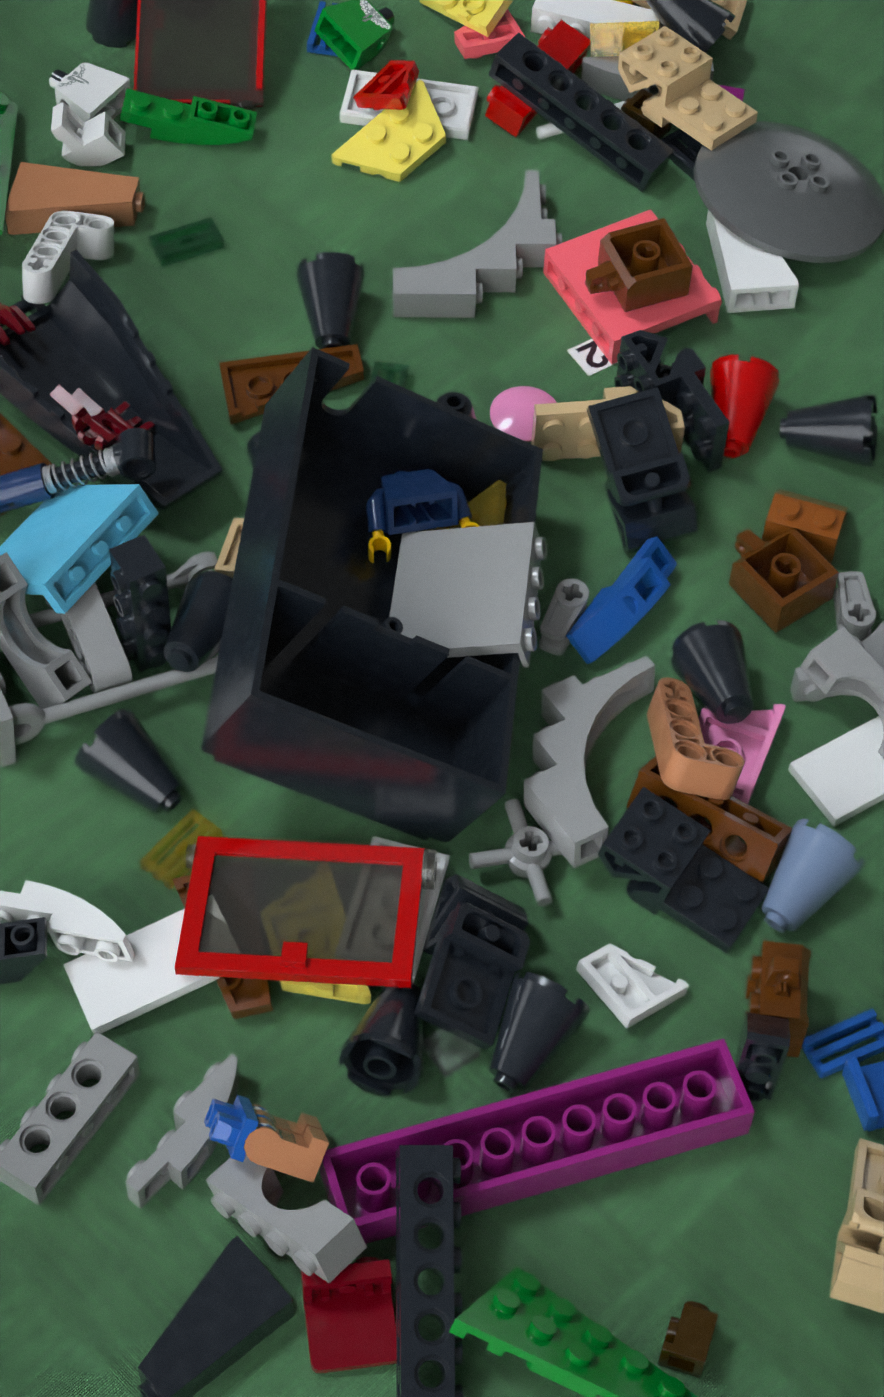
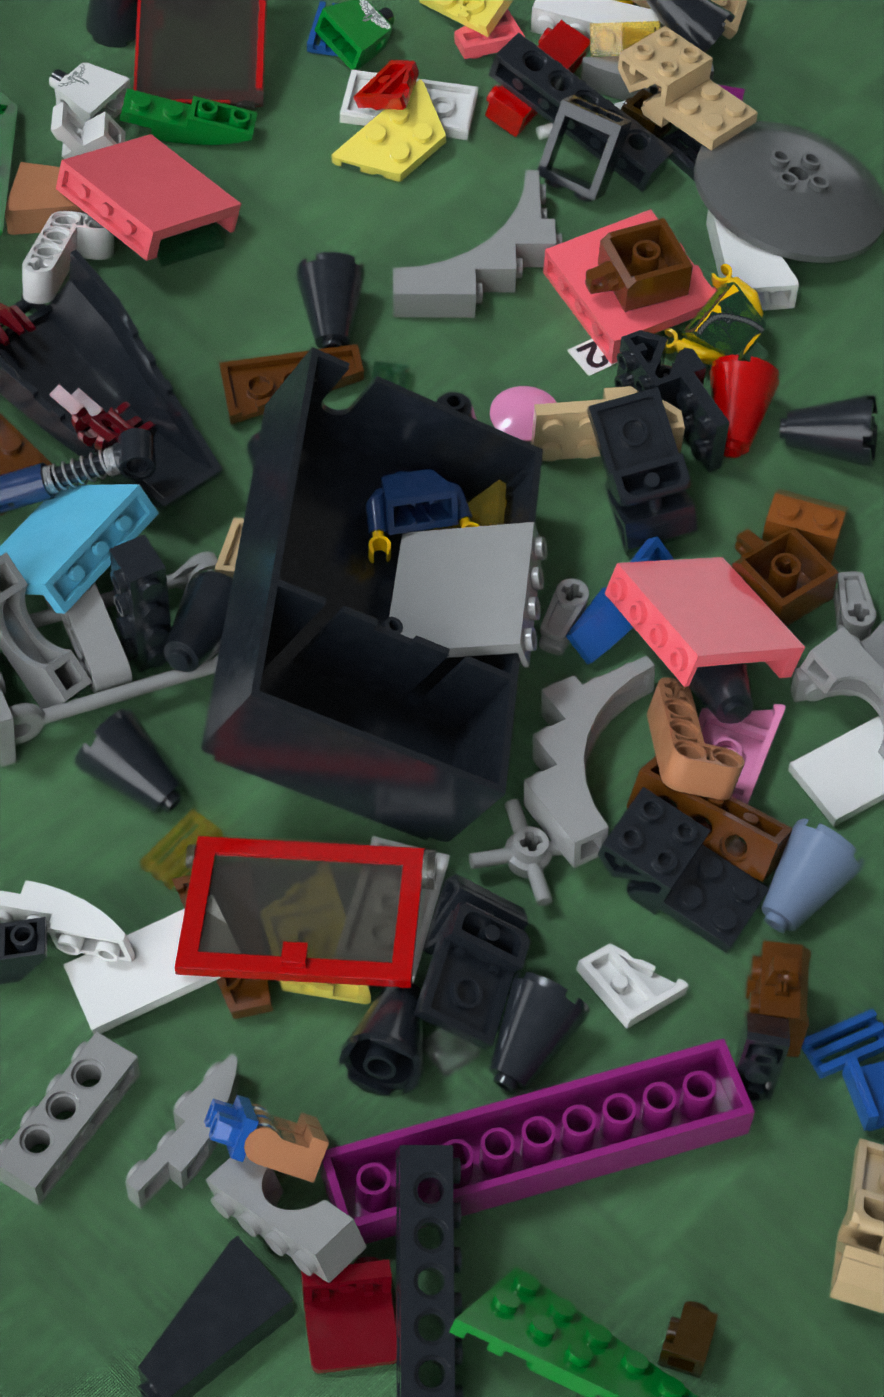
(144, 193): none -> coral panel
(595, 117): none -> black window
(701, 616): none -> coral panel
(725, 324): none -> torso

